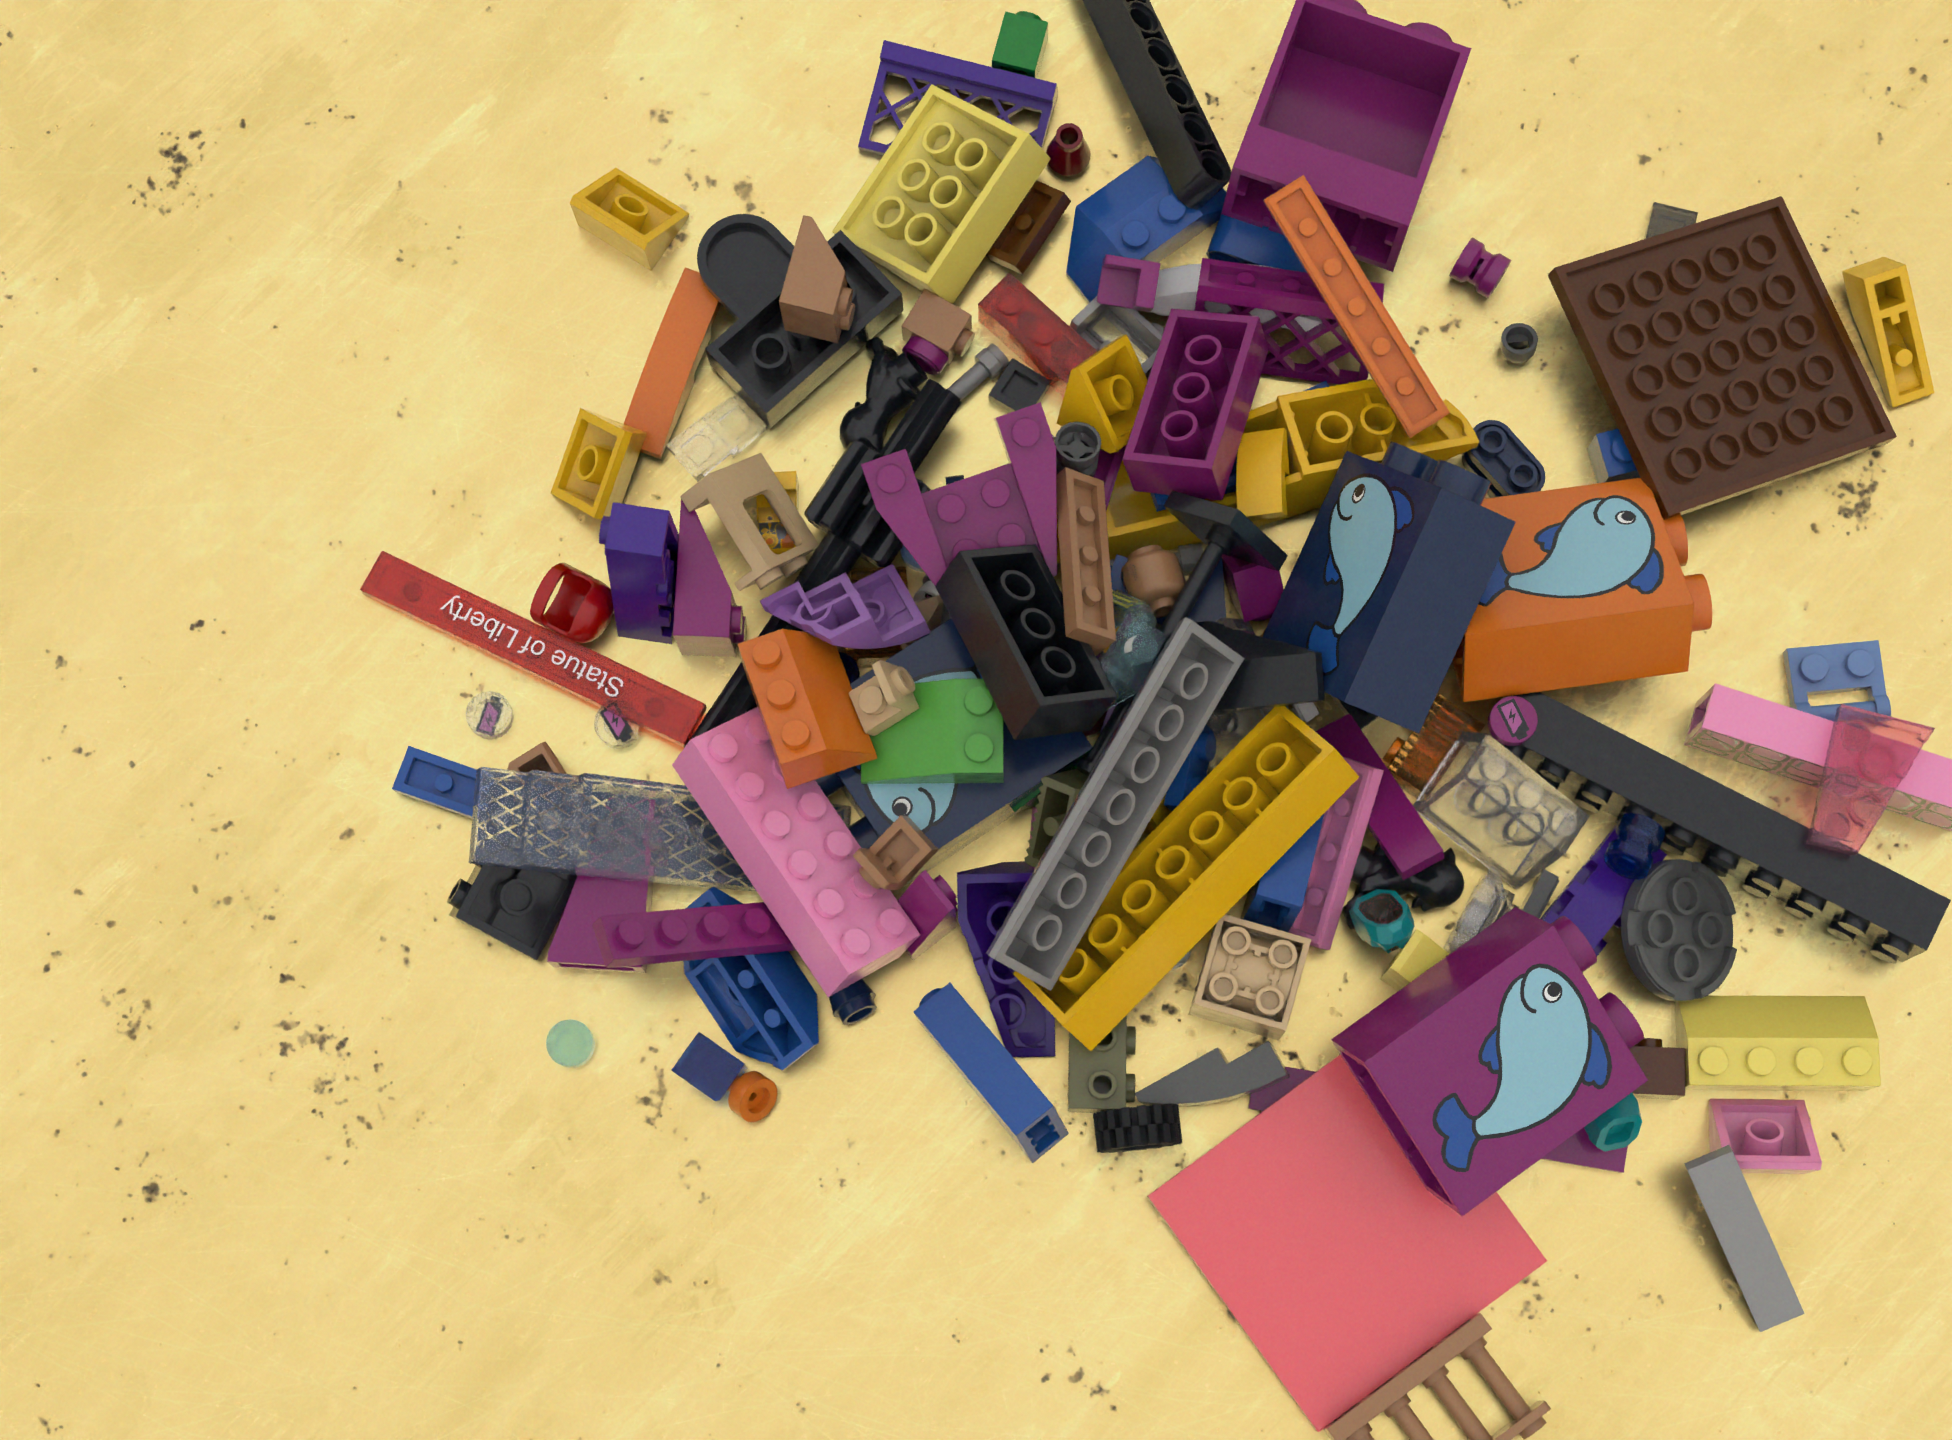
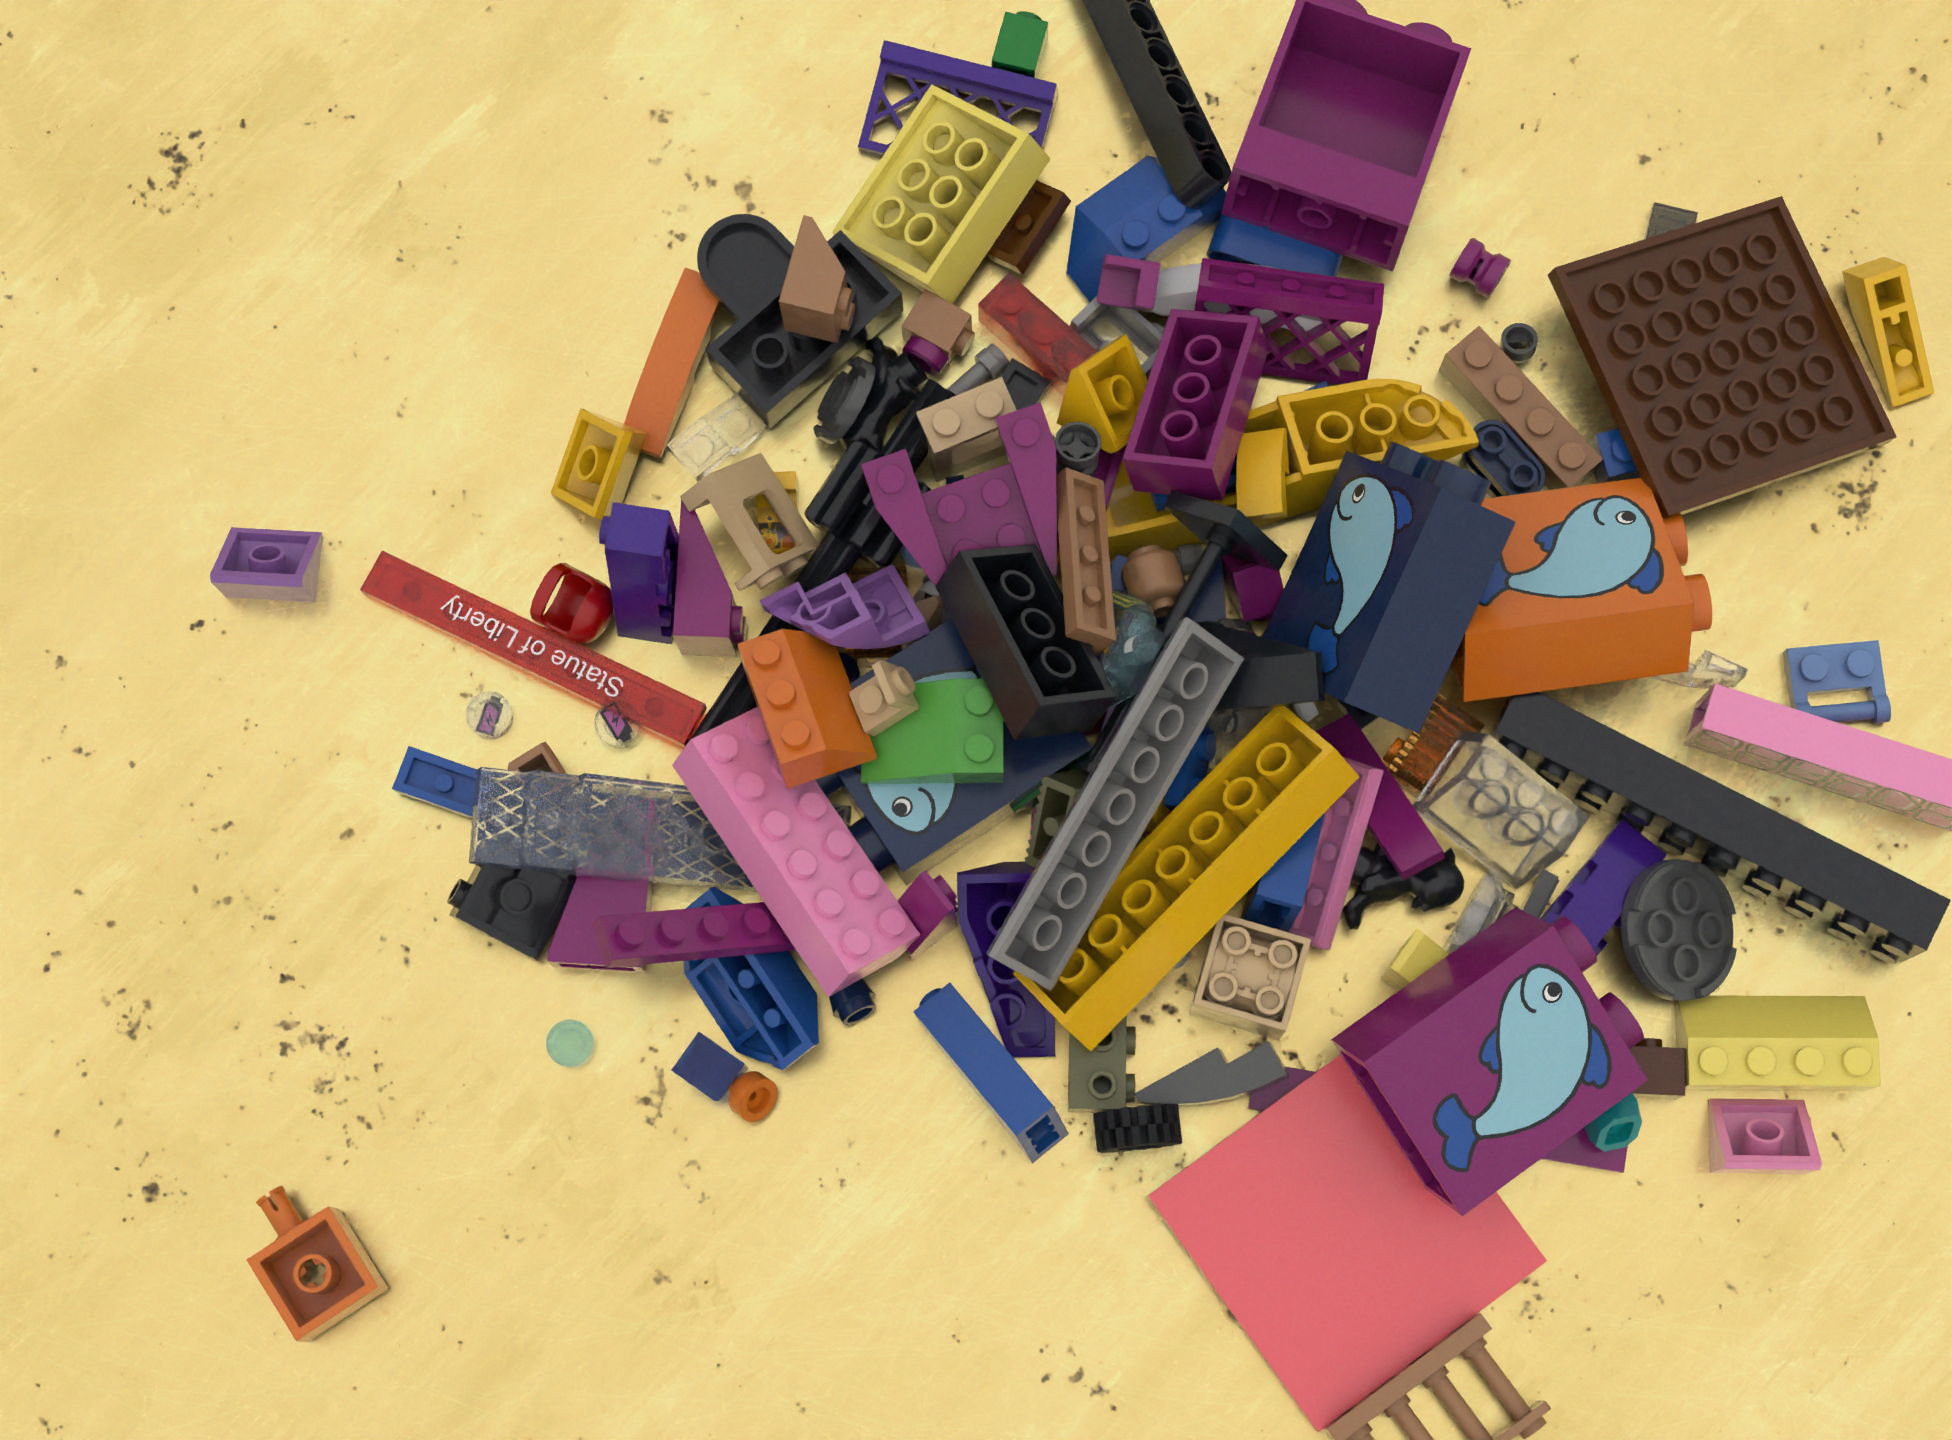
(268, 565): none -> medium lavender slope
(288, 1265): none -> orange brick
(628, 216): yellow slope -> none
(844, 400): none -> dark grey tile
(895, 855): medium nougat bracket -> none
(963, 429): none -> tan window
(1068, 150): dark red cone -> none
(1356, 306): orange tile -> none
(1382, 919): teal rock -> none
(1505, 394): none -> medium nougat brick
(1512, 721): magenta tile -> none
(1633, 849): clear blue wheel -> none
(1706, 672): none -> clear slope
(1744, 1238): light grey tile -> none
(1860, 774): clear pink wing -> none

